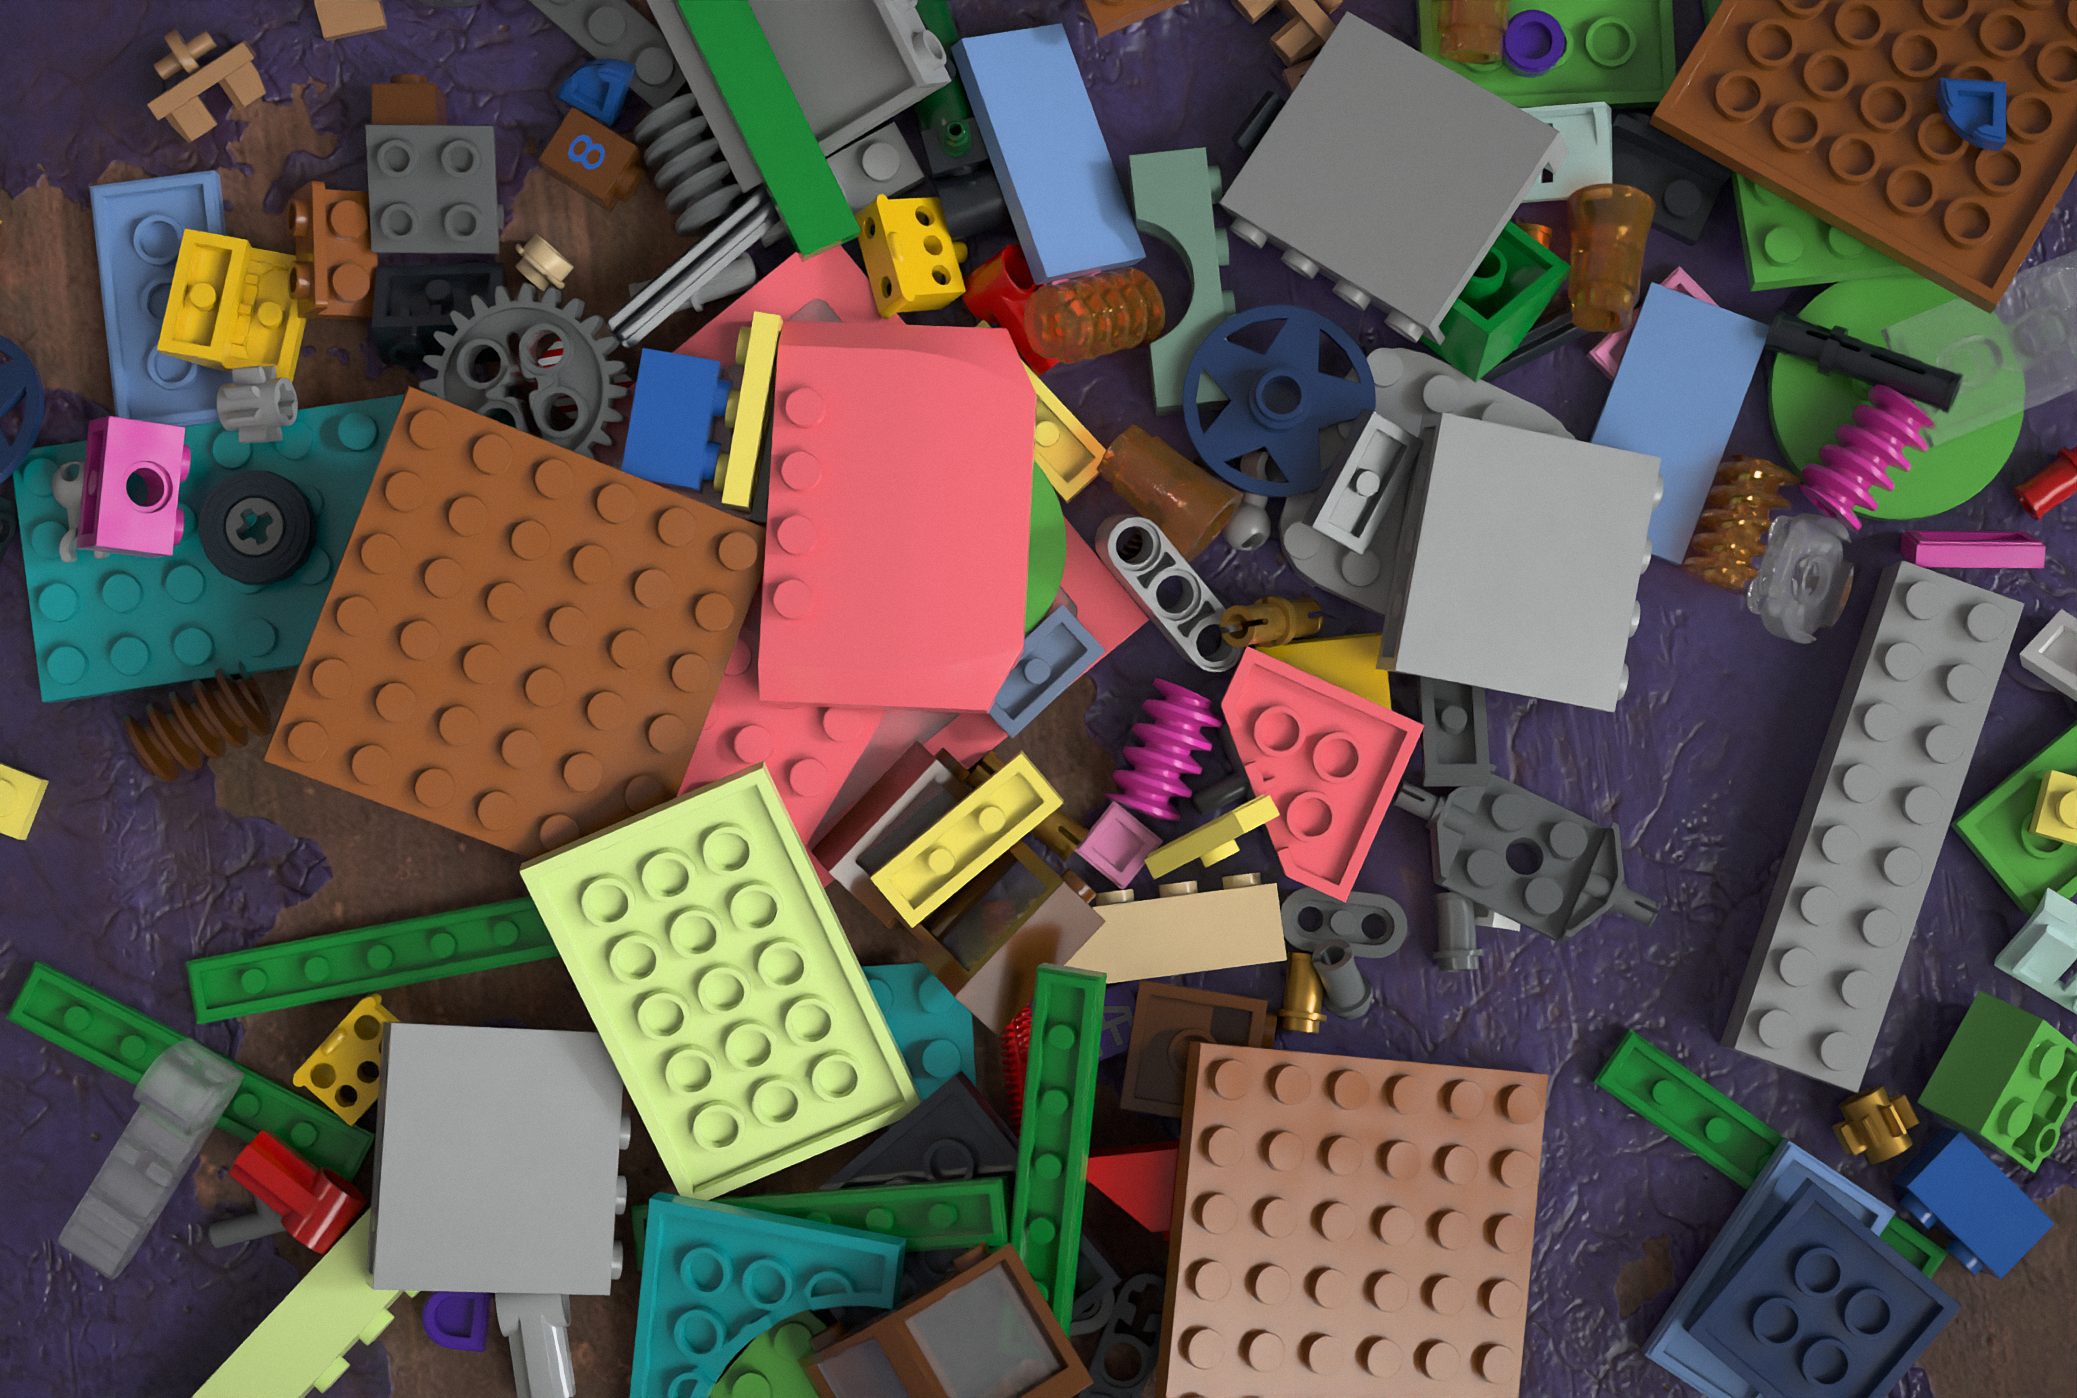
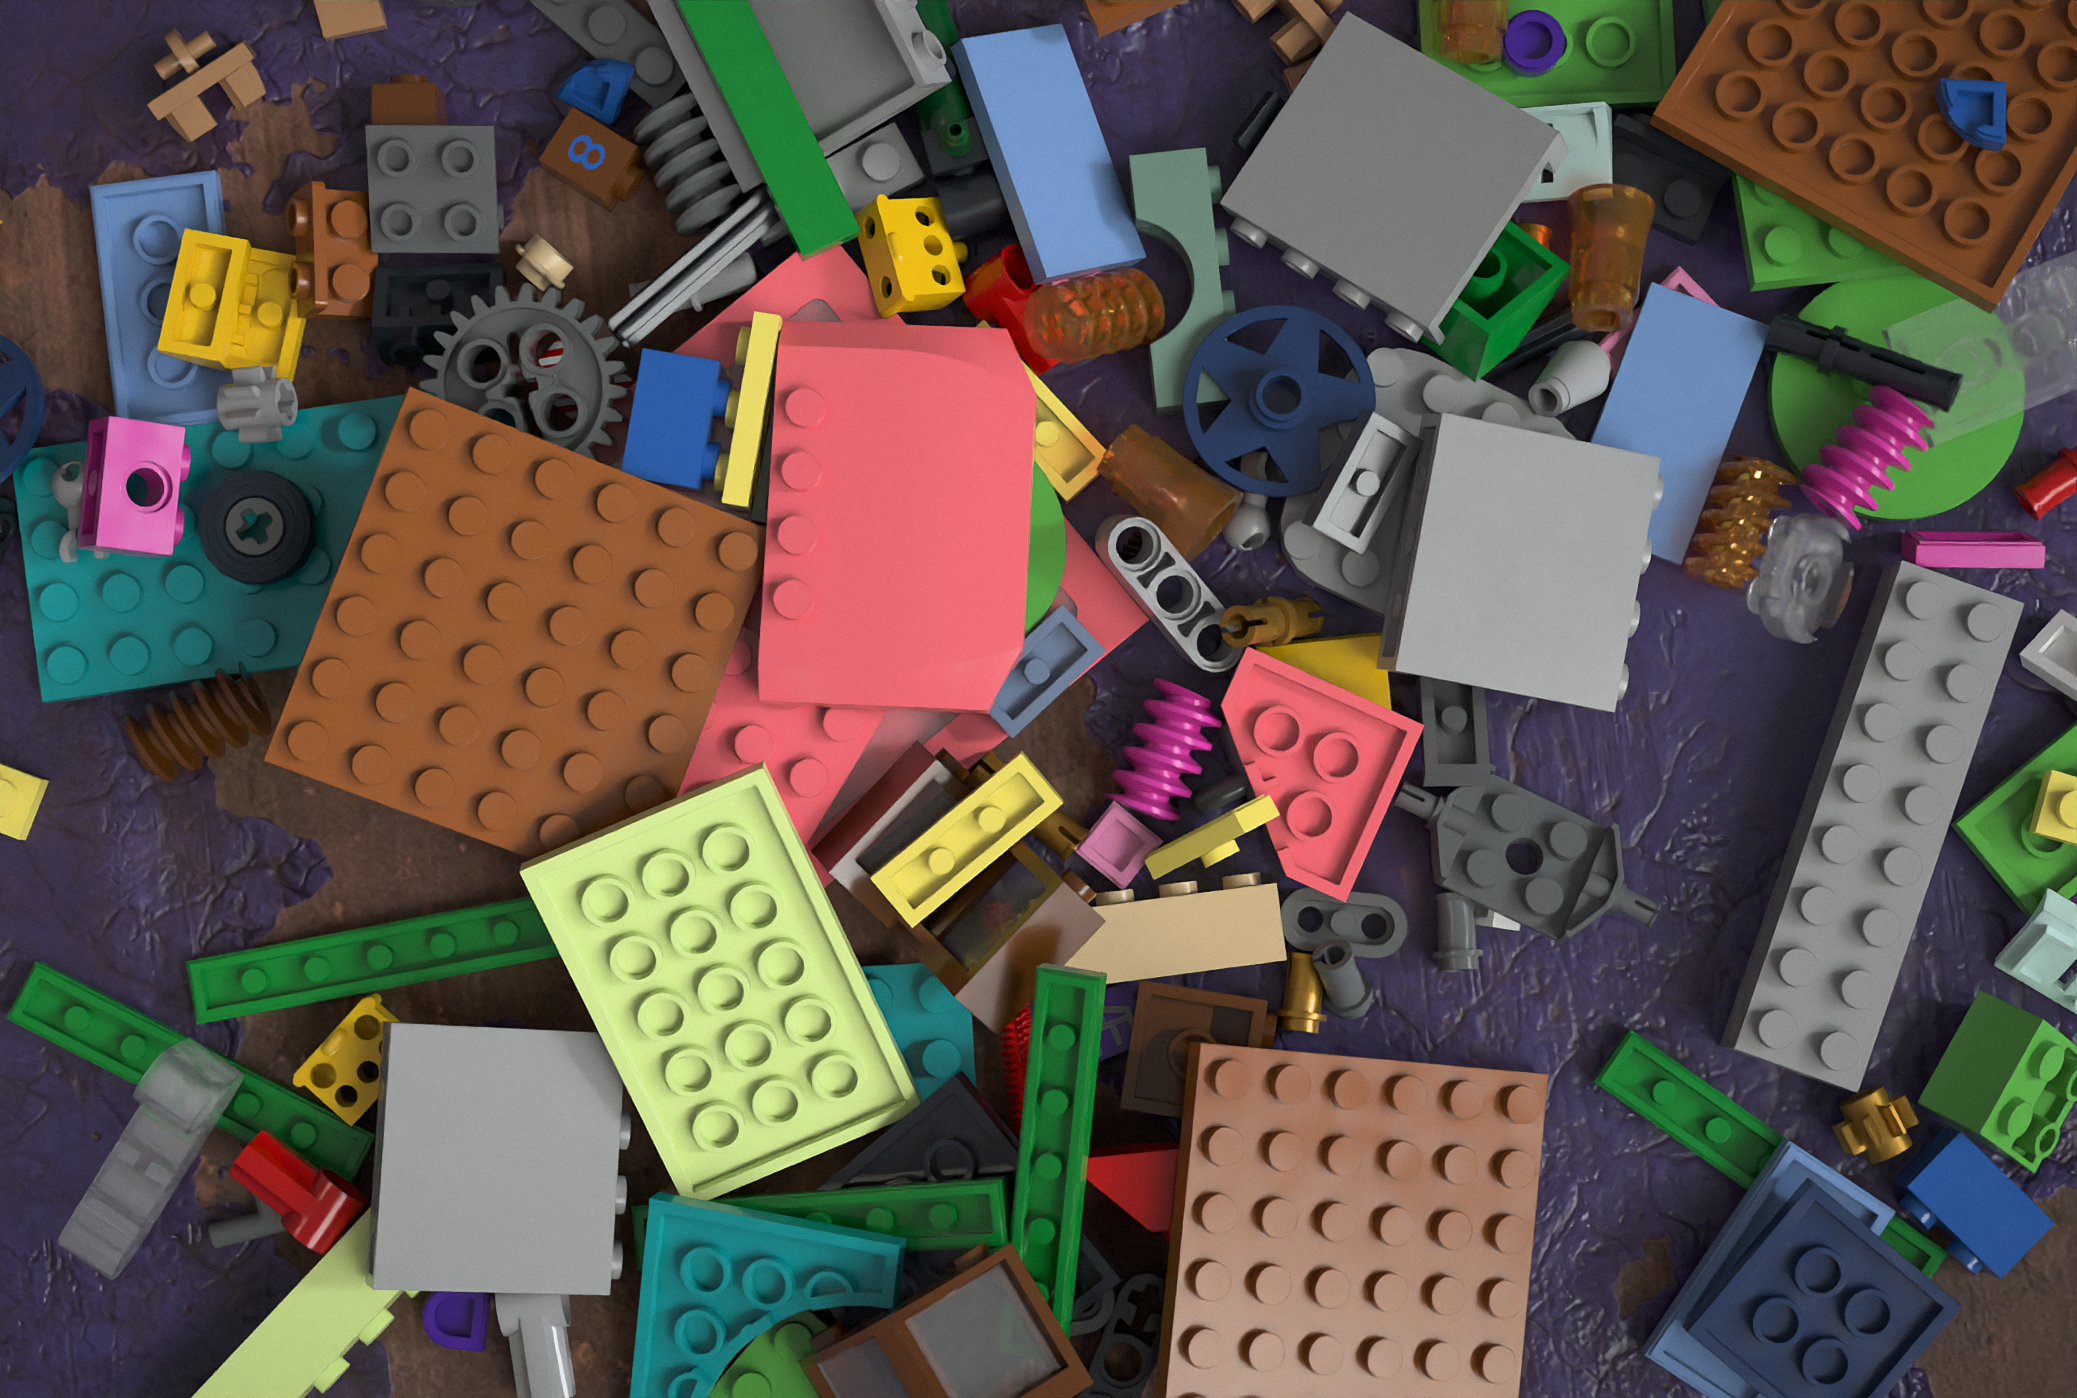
(1570, 378): none -> light grey cone

